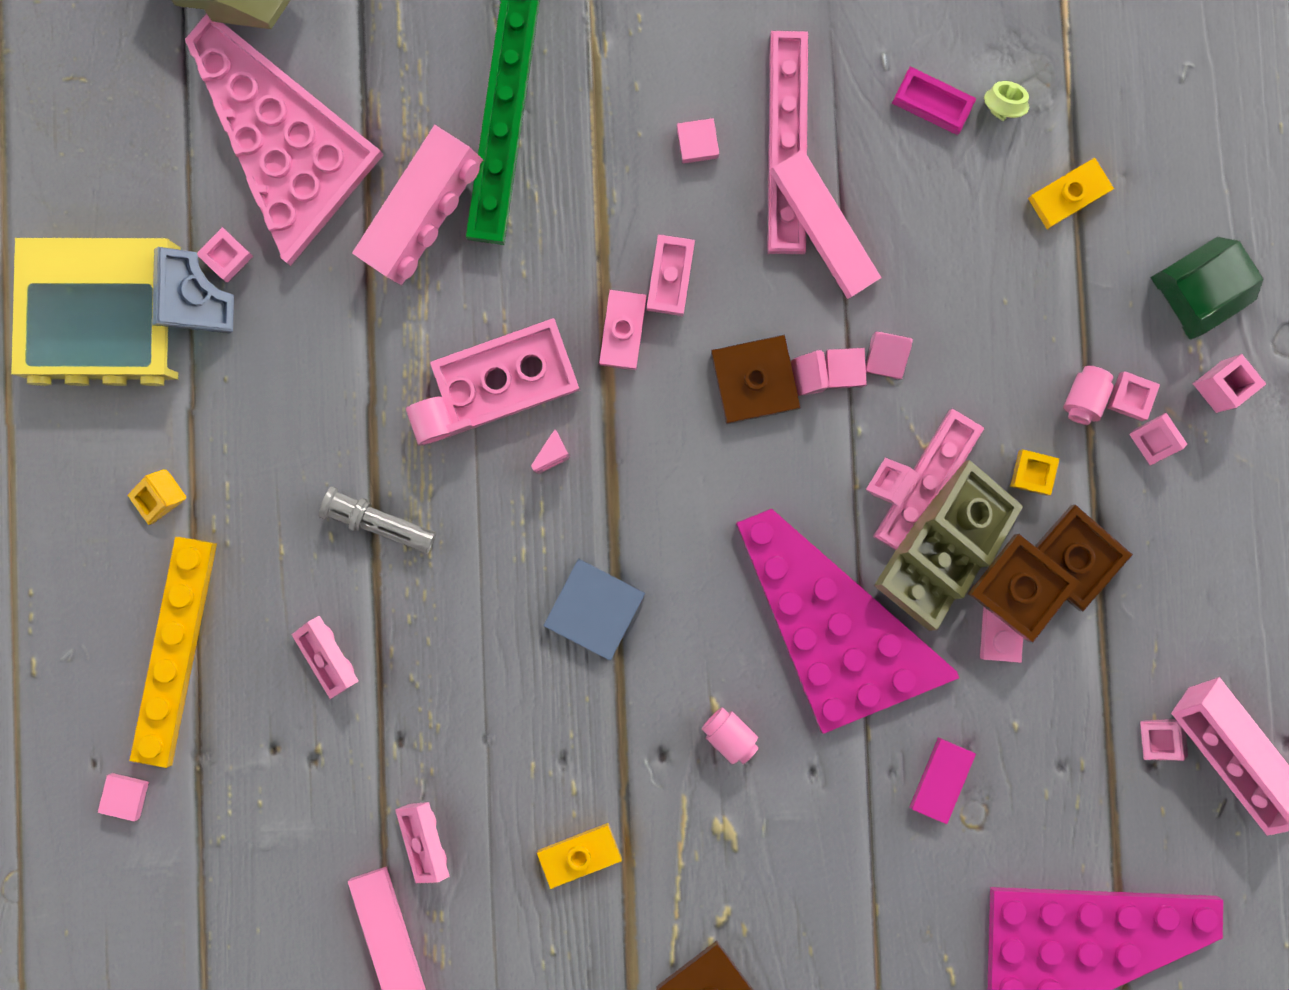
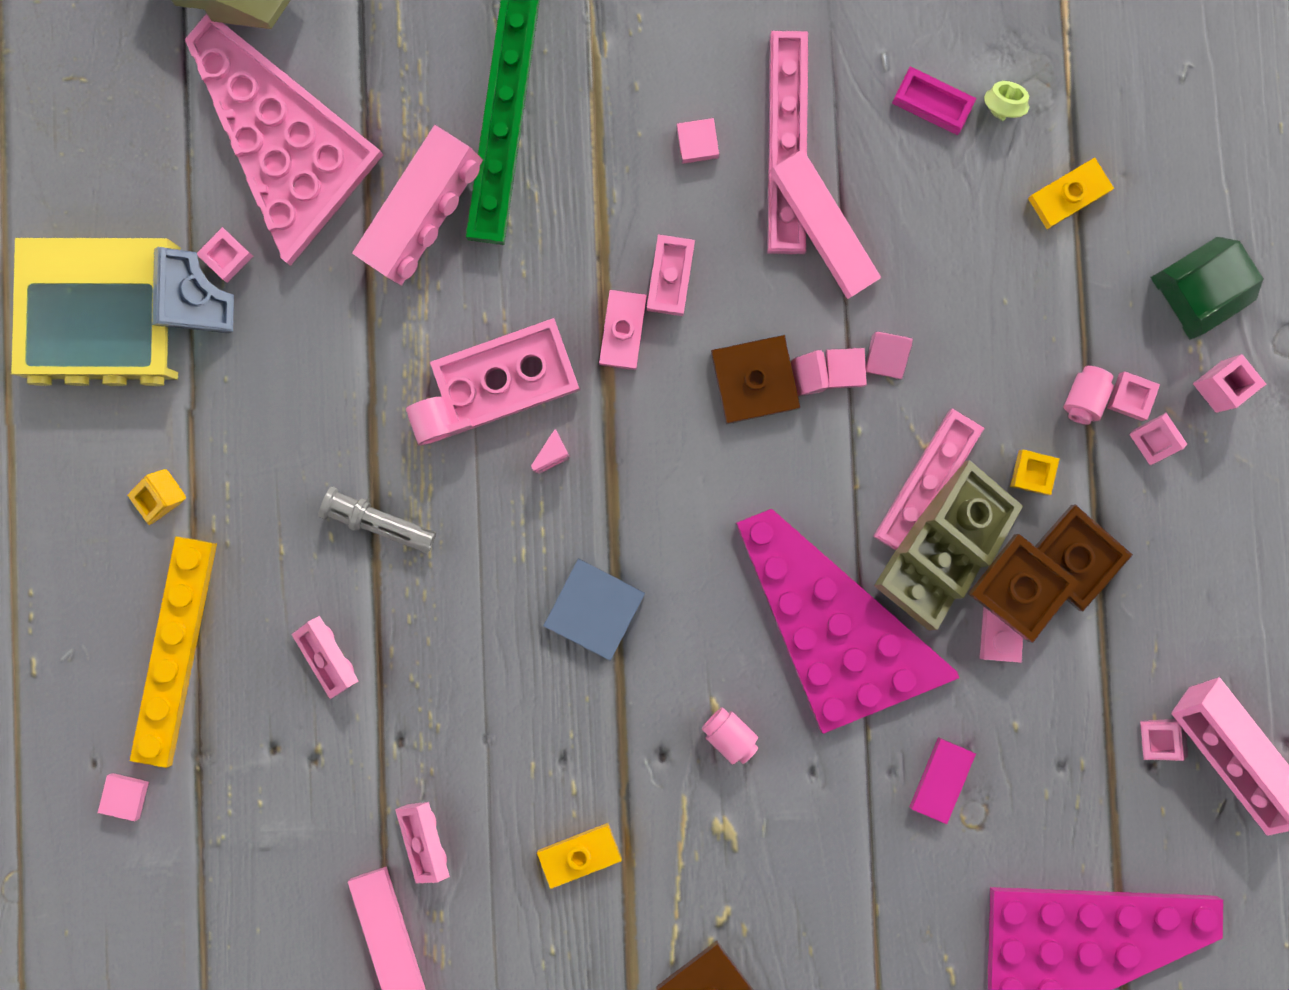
(892, 481): bright pink plate -> none

